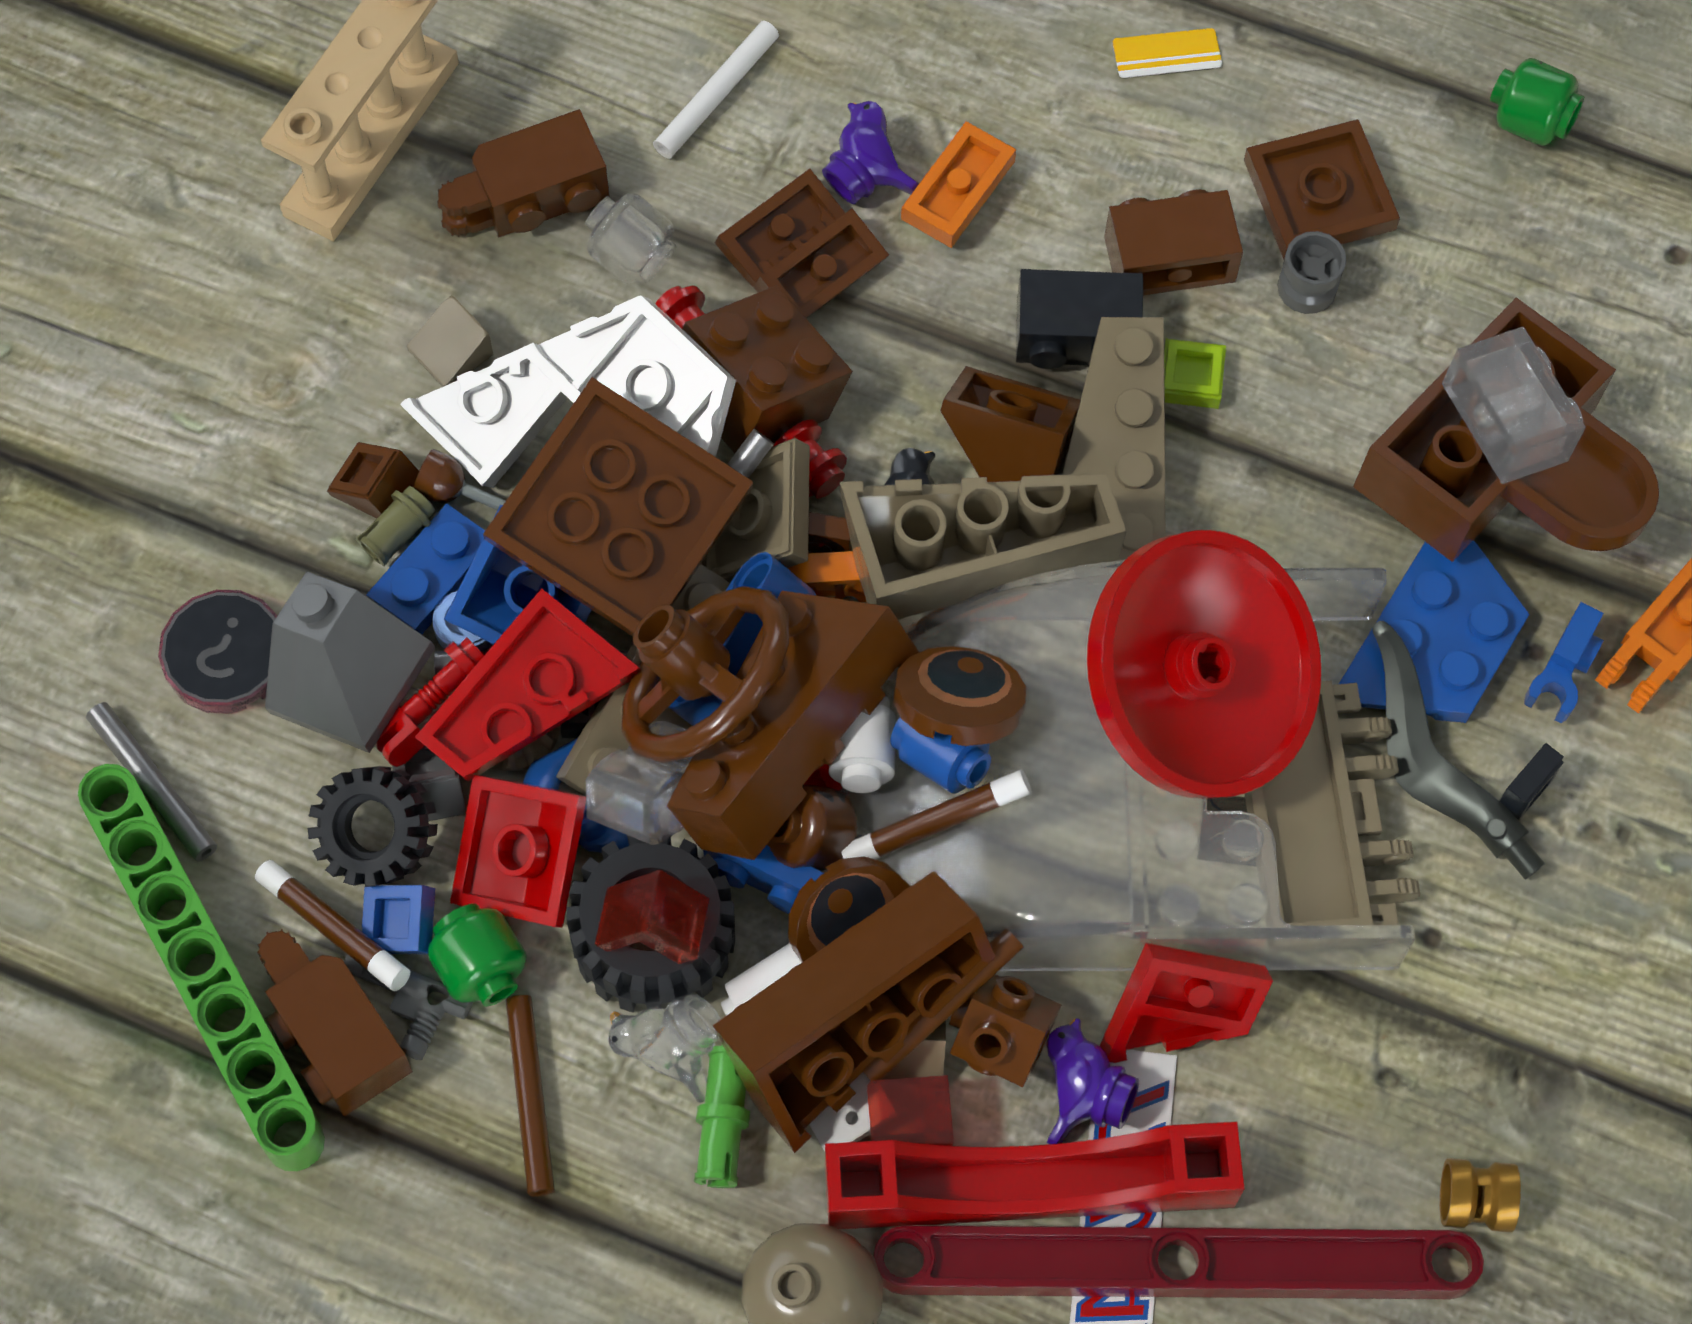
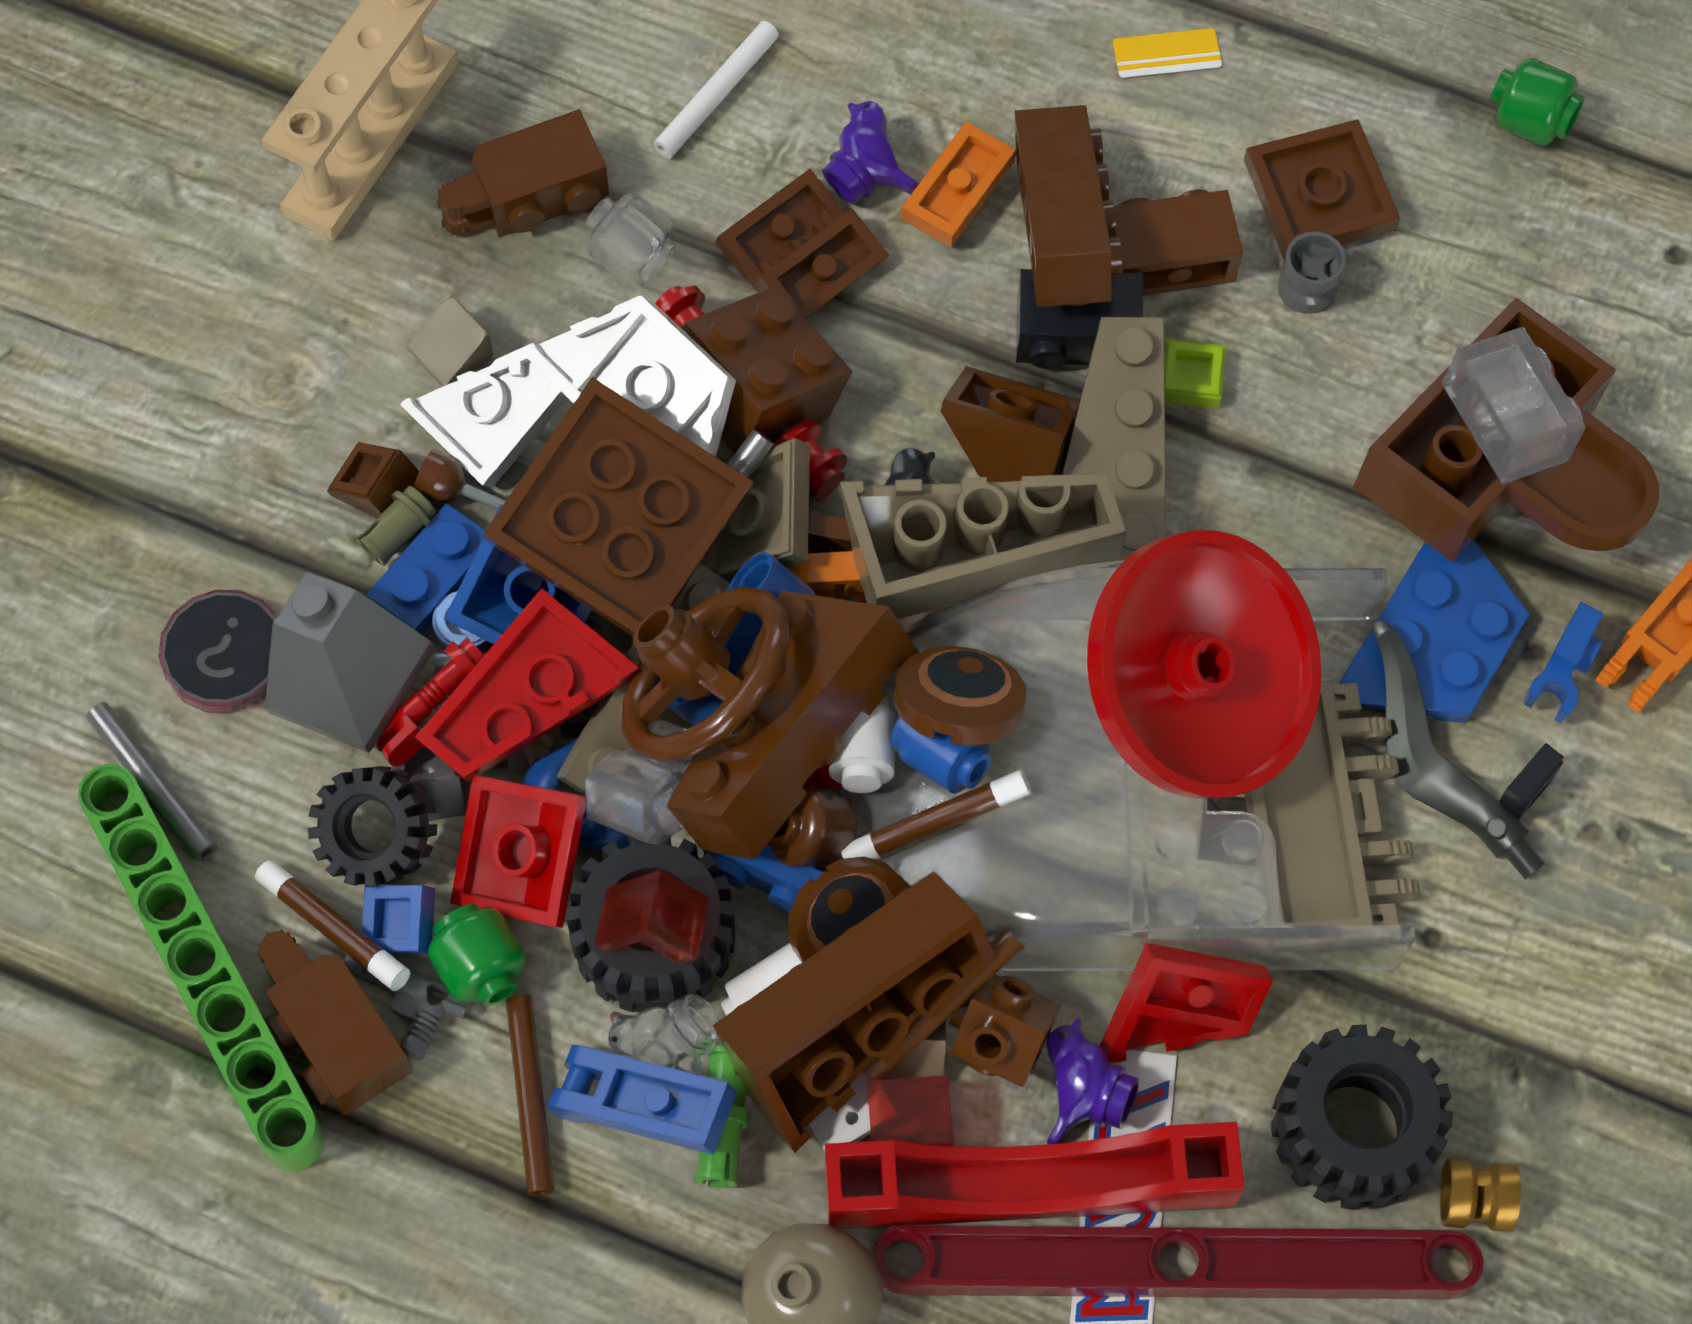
(643, 1099): none -> blue plate
(1066, 206): none -> reddish brown brick
(1392, 1075): none -> black tyre

